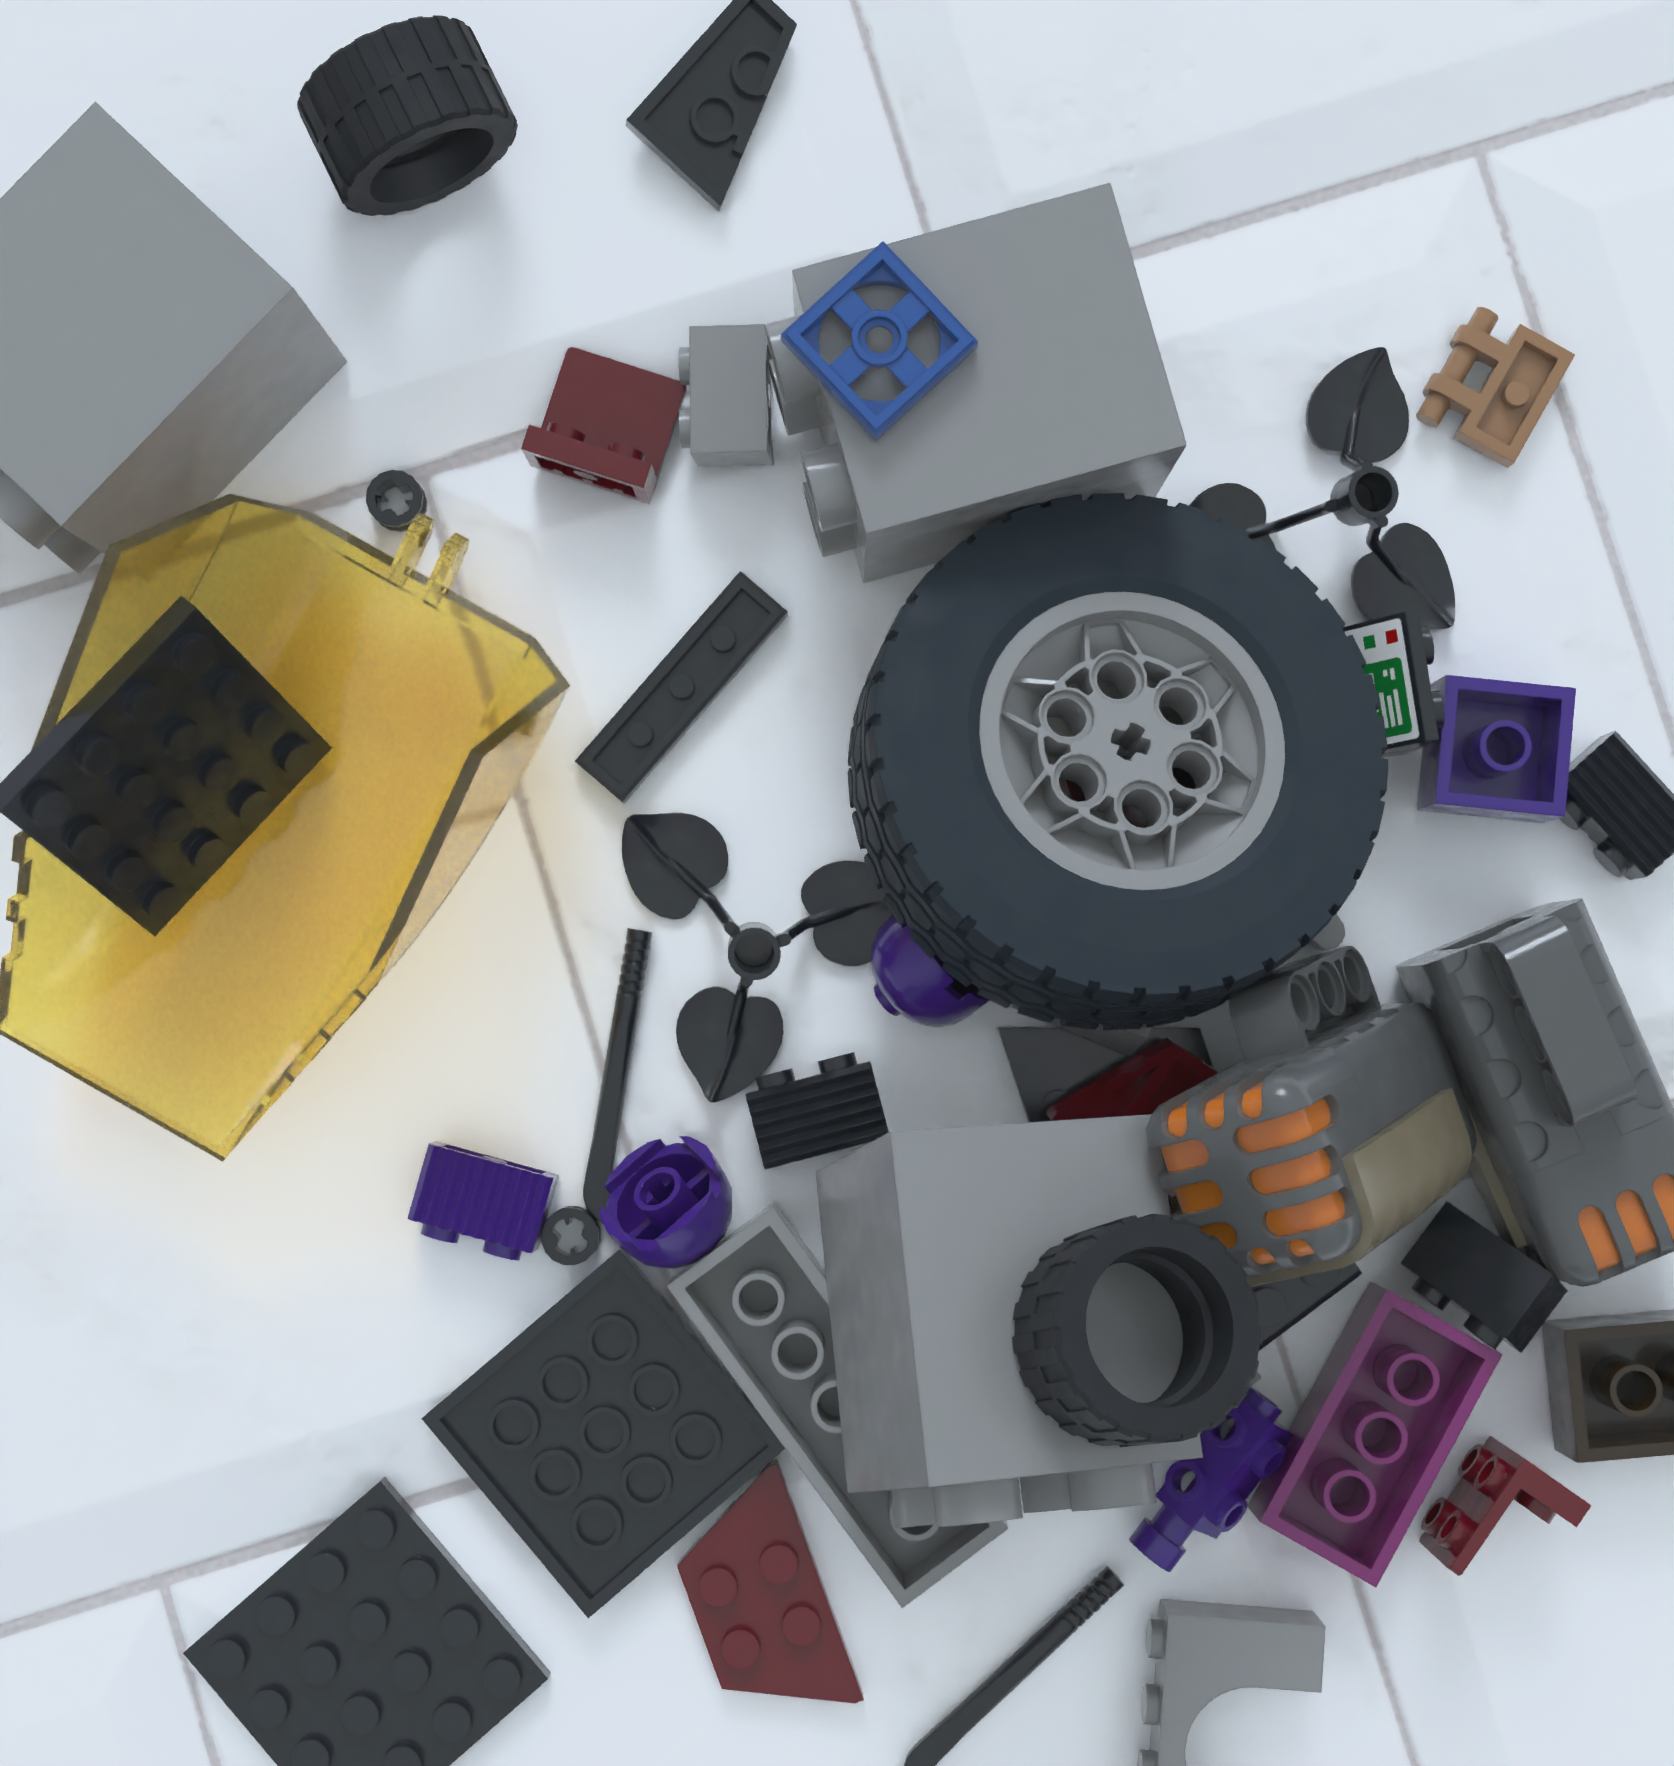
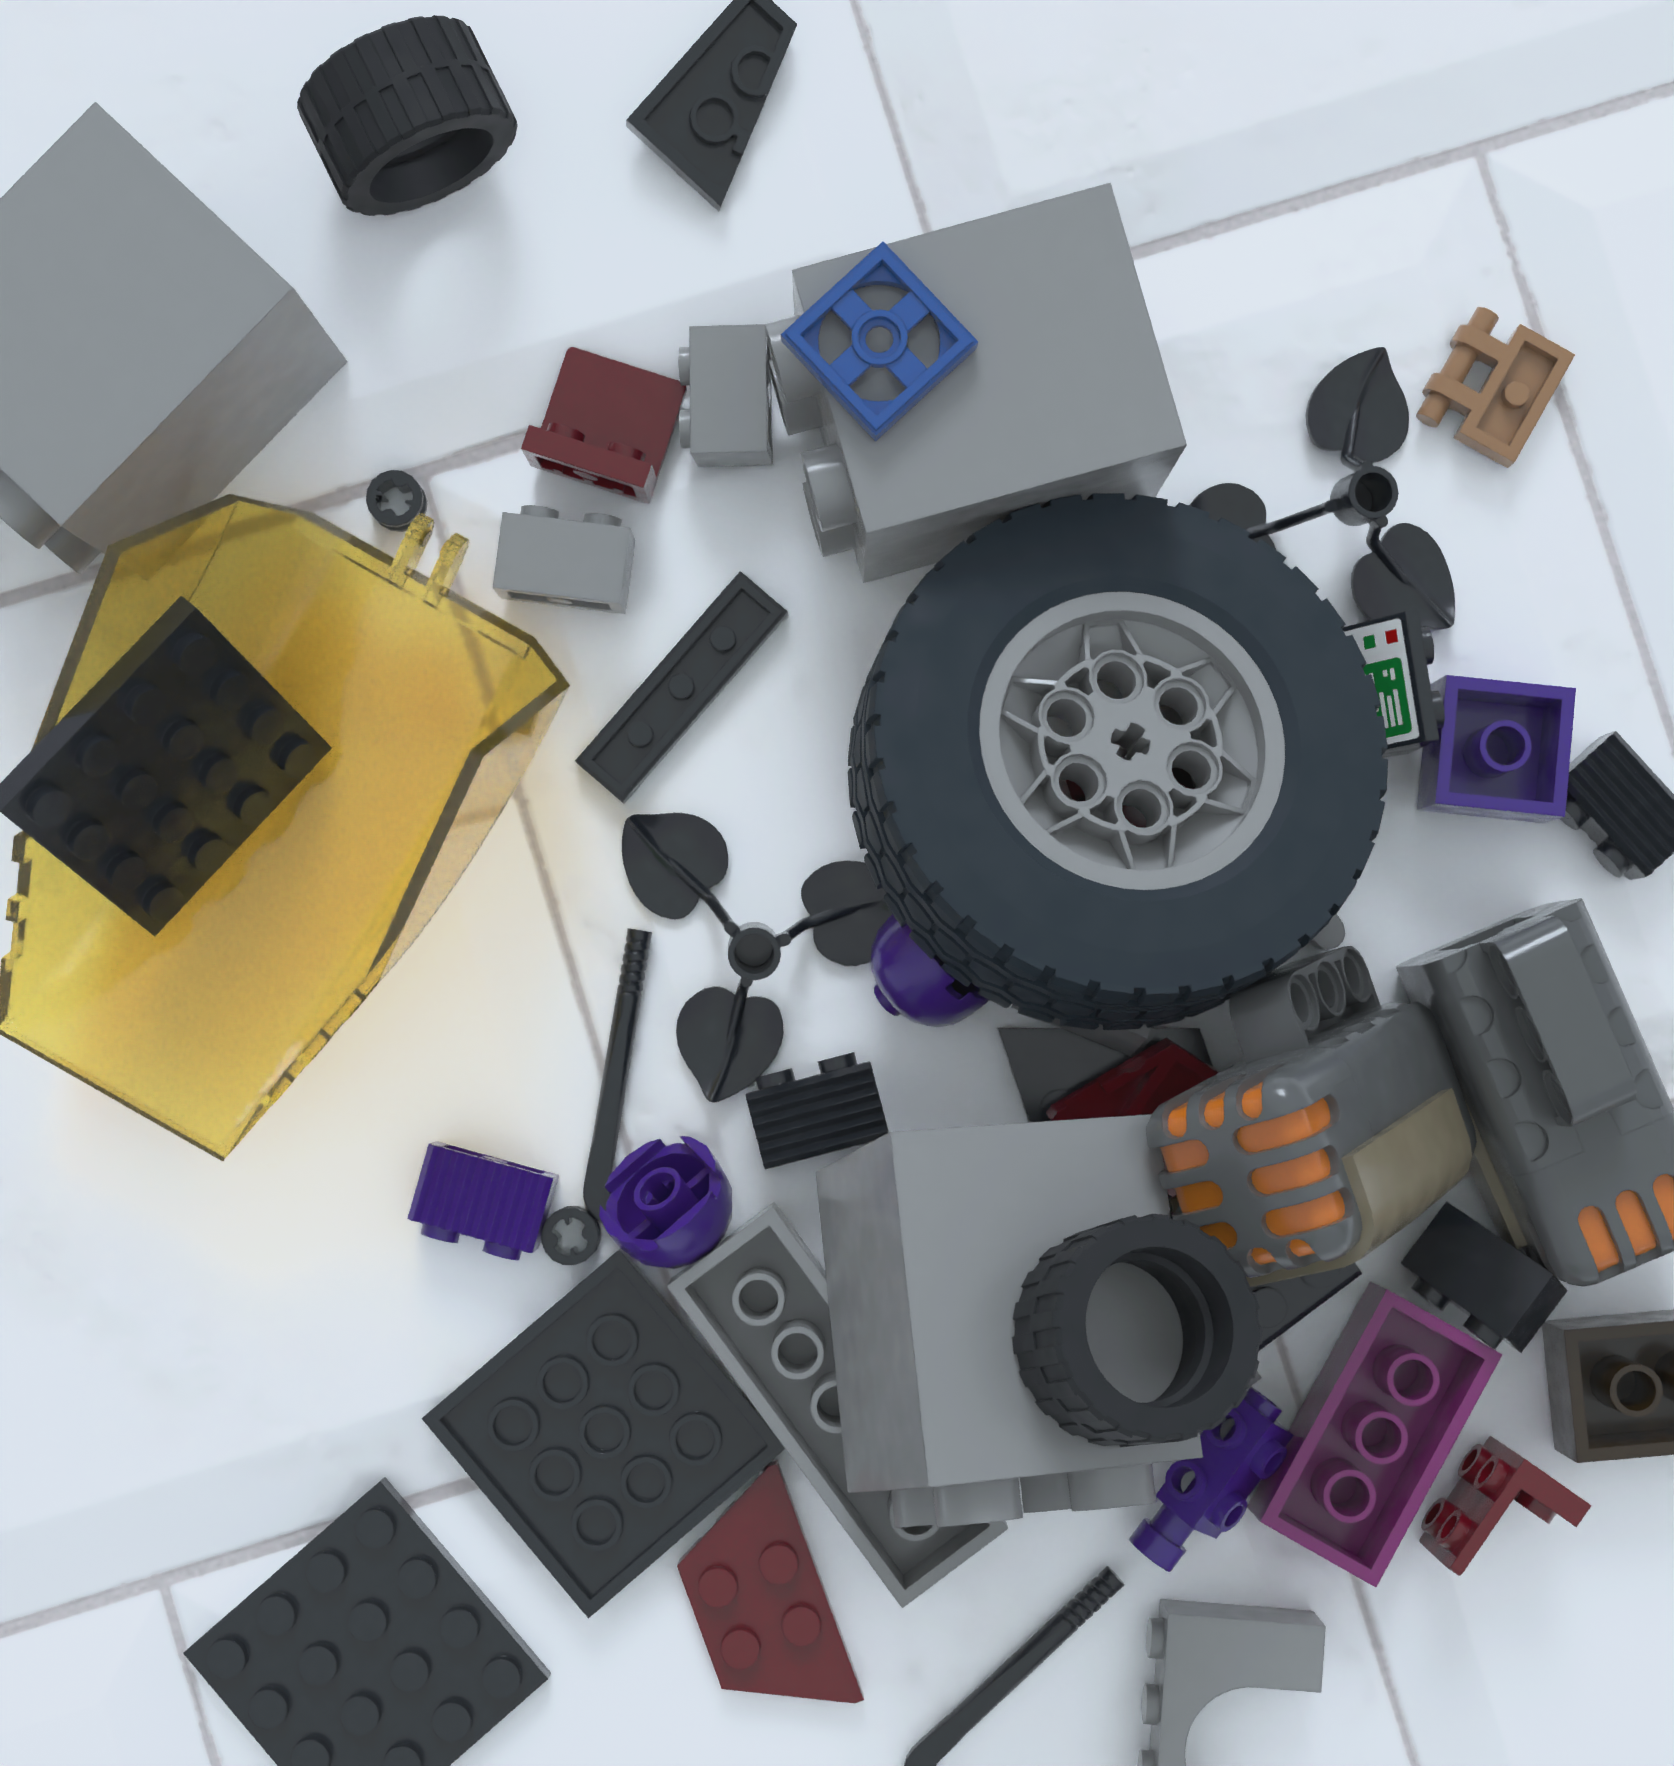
(564, 560): none -> light grey brick

